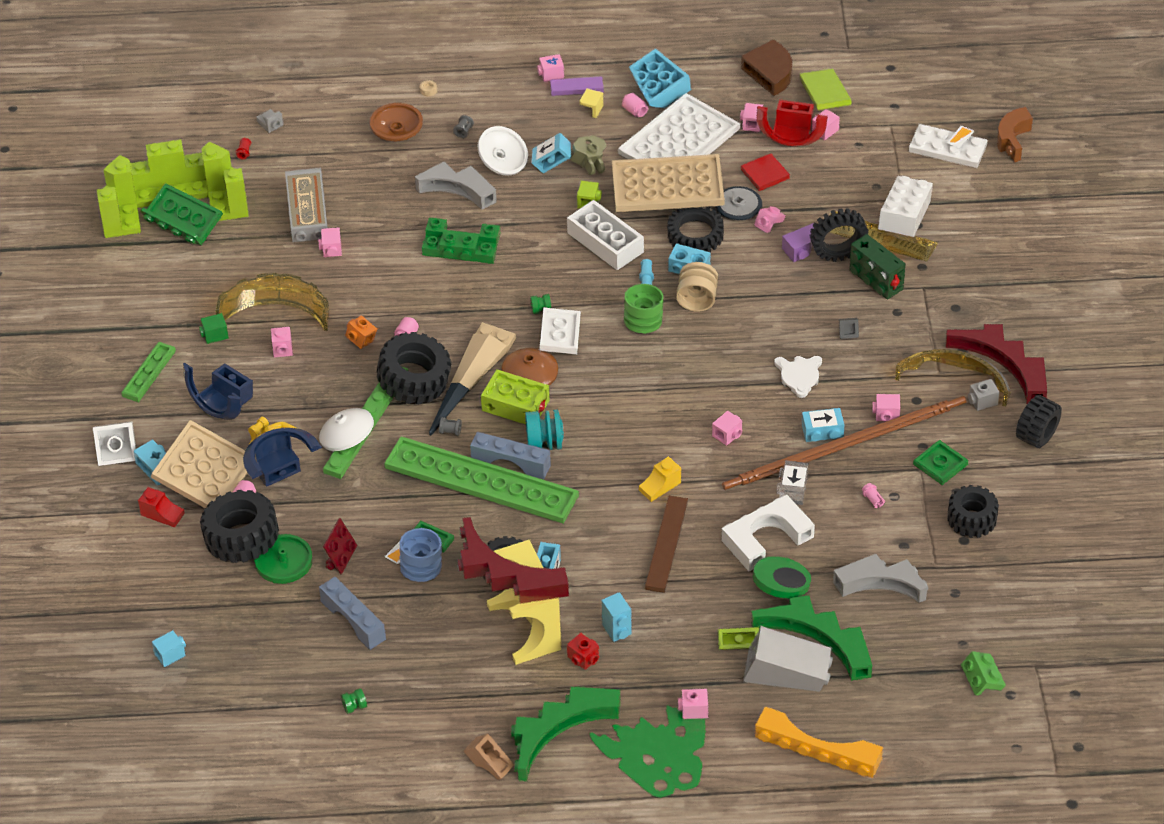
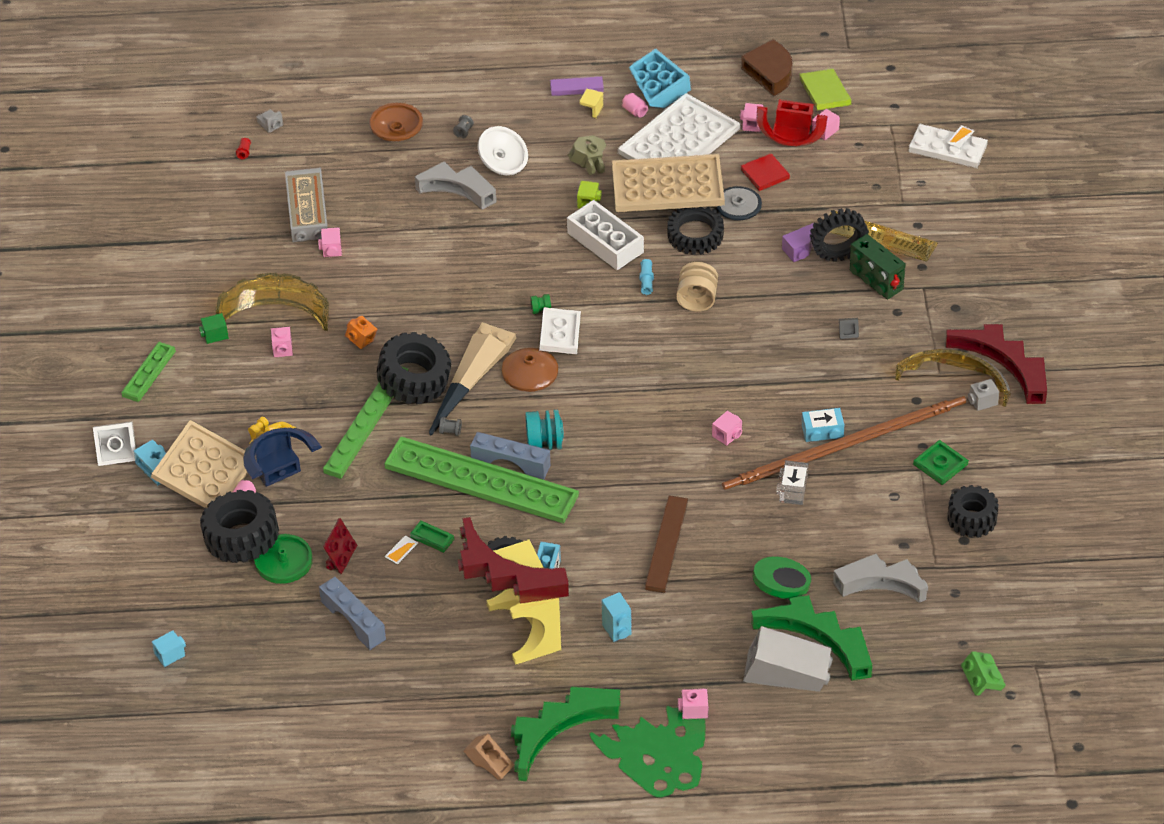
(158, 507): red arch -> none
(182, 214): green bracket -> none
(197, 174): lime brick -> none
(224, 395): dark blue piece -> none
(346, 429): white dish -> none
(354, 701): green wheel -> none
(407, 325): bright pink brick -> none
(420, 554): medium blue wheel -> none
(428, 88): tan tile -> none
(460, 245): green bracket -> none
(513, 396): lime piece -> none
(551, 68): bright pink brick -> none
(551, 153): medium azure brick -> none
(583, 651): red brick -> none
(643, 308): bright green wheel -> none
(662, 479): yellow arch -> none
(683, 255): medium azure brick -> none
(736, 638): lime slope -> none
(767, 217): bright pink bracket -> none
(781, 514): white arch -> none
(800, 374): white tile -> none
(855, 756): light orange arch -> none
(872, 494): bright pink pin -> none
(886, 407): bright pink brick -> none
(905, 206): white brick -> none
(1011, 125): dark orange arch -> none
(1038, 421): black tyre -> none

